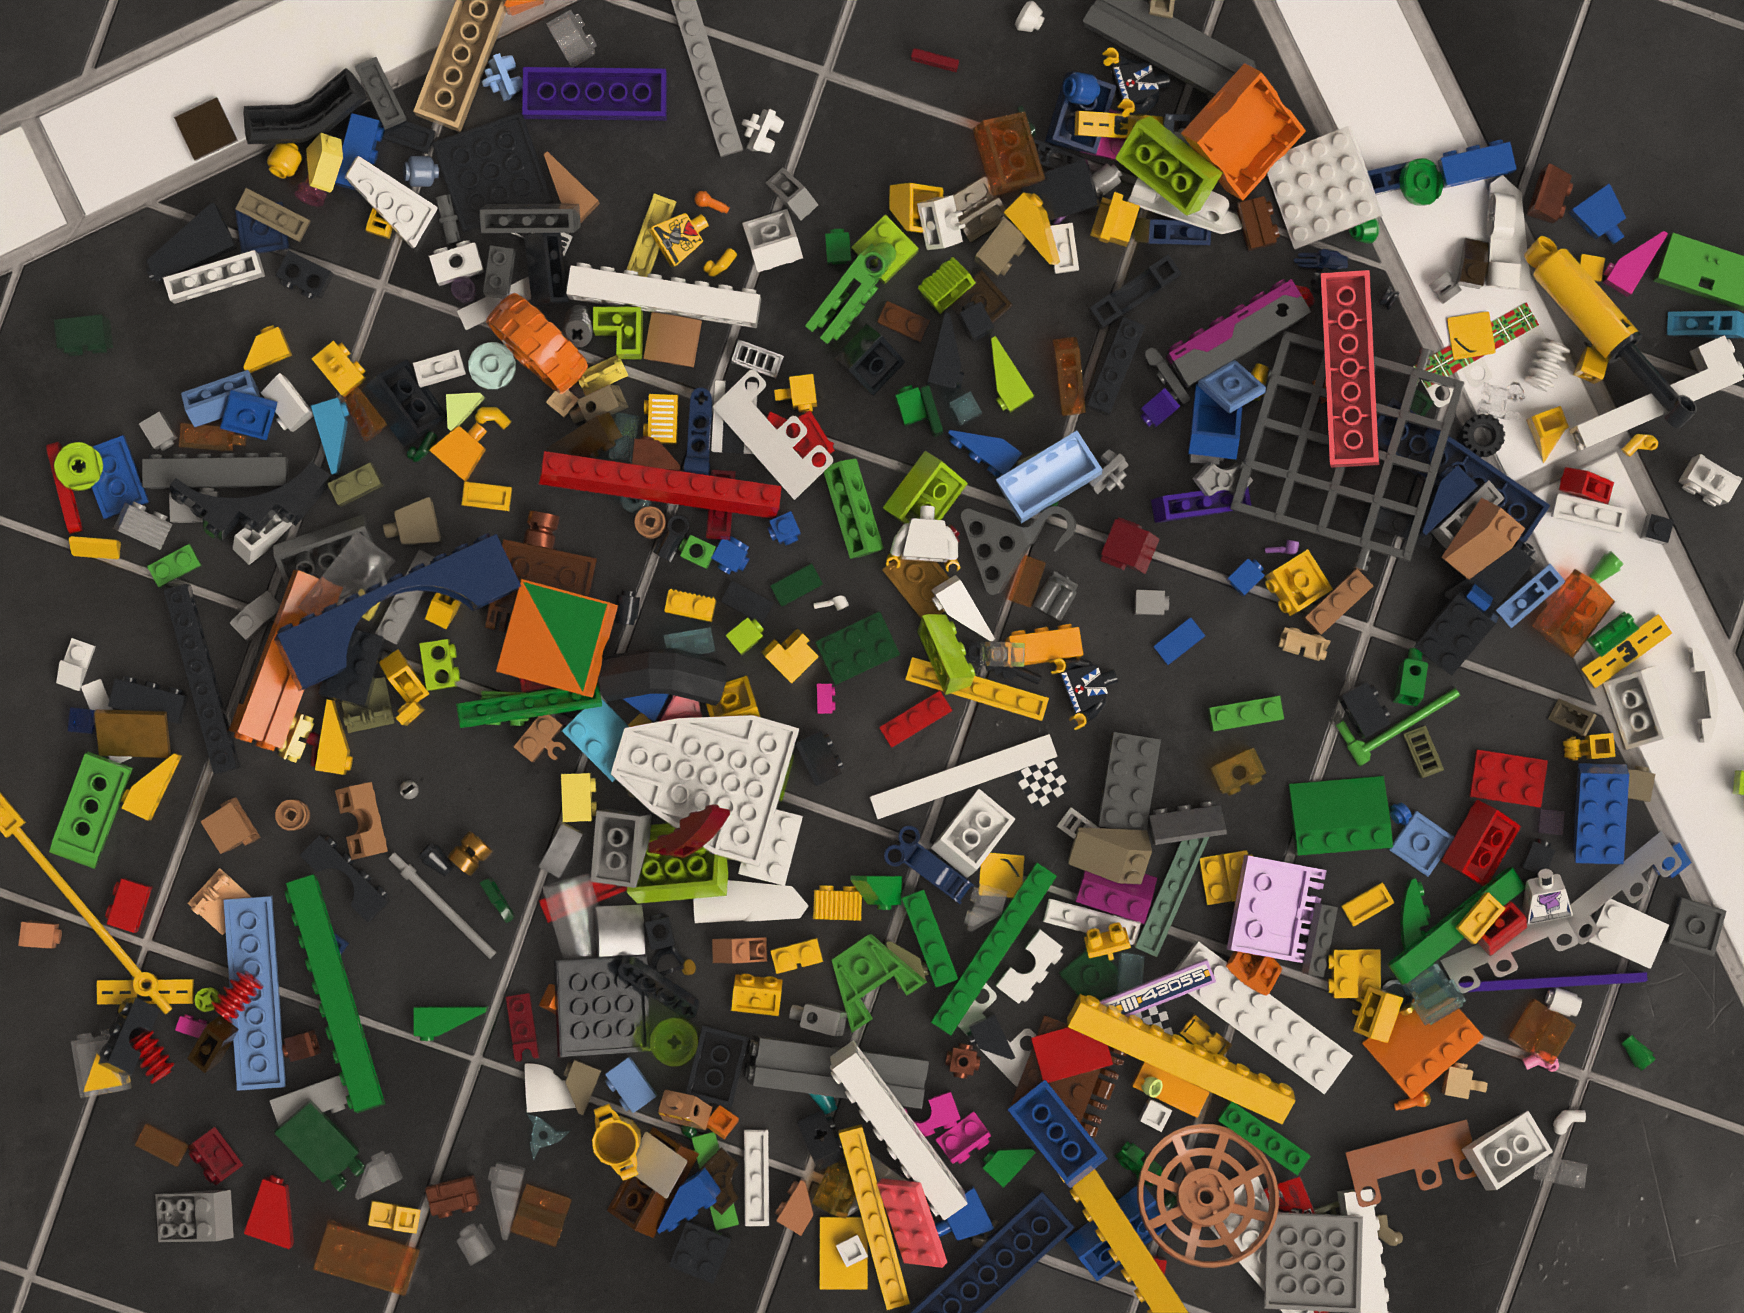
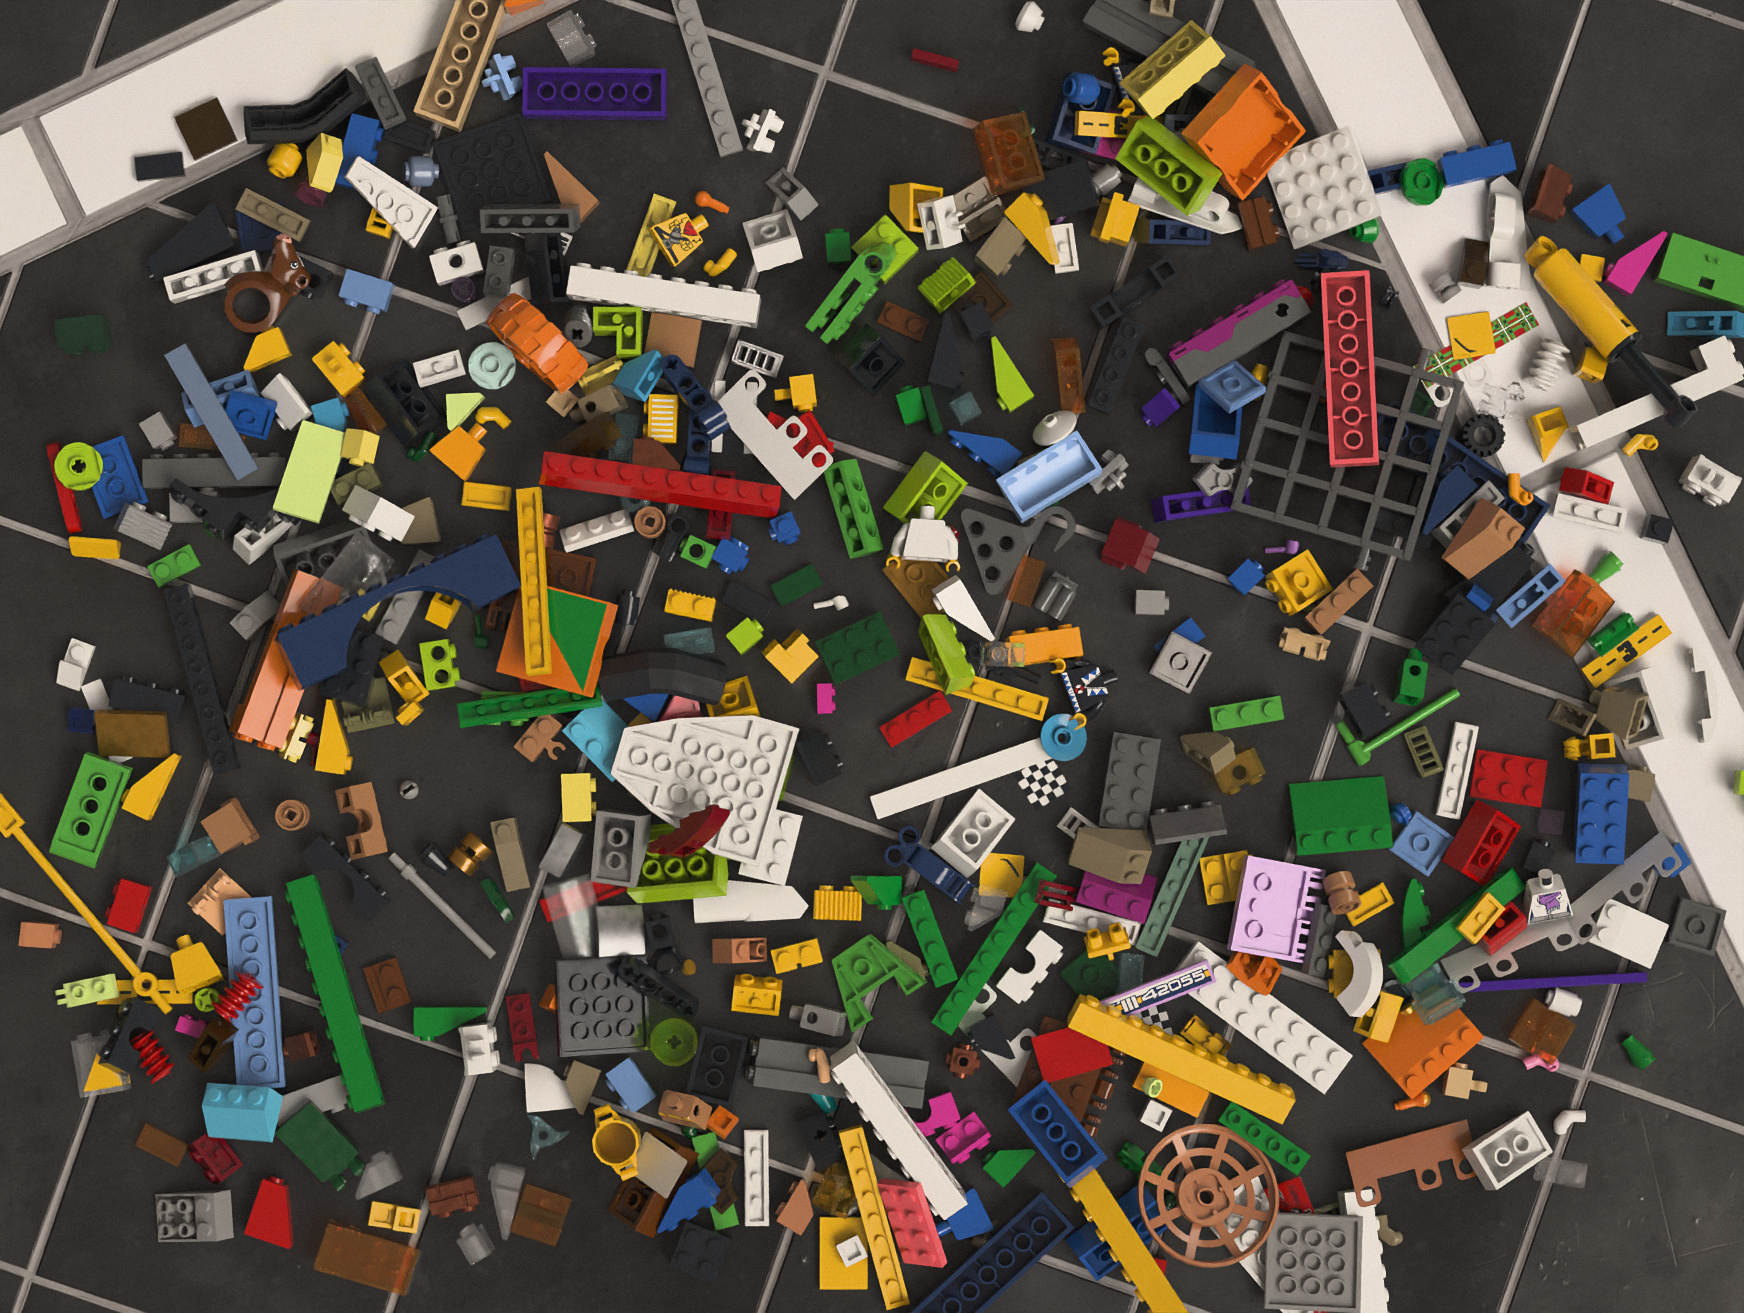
(88, 991): none -> yellowish green hinge
(160, 166): none -> black tile
(193, 856): none -> clear light blue slope
(193, 966): none -> yellow torso
(211, 411): none -> sand blue tile
(241, 1112): none -> medium azure slope
(279, 281): none -> reddish brown animal
(310, 472): none -> yellowish green tile
(359, 446): none -> light yellow brick
(366, 291): none -> medium blue brick
(375, 512): none -> white brick
(387, 985): none -> reddish brown plate
(479, 1048): none -> white hinge
(480, 640): none -> dark green hand
(510, 854): none -> dark tan slope
(533, 581): none -> yellow plate
(596, 530): none -> white plate
(640, 375): none -> dark azure slope
(709, 414): none -> dark blue piece
(822, 1064): none -> light nougat arm
(1054, 427): none -> white dish
(1068, 897): none -> dark red tile
(1073, 742): none -> dark azure dish
(1172, 69): none -> light yellow slope
(1179, 662): none -> tile
(1209, 750): none -> dark tan slope
(1340, 889): none -> medium nougat wheel
(1367, 974): none -> white arch
(1457, 770): none -> white tile
(1516, 492): none -> light orange arm
(1620, 709): none -> dark tan torso

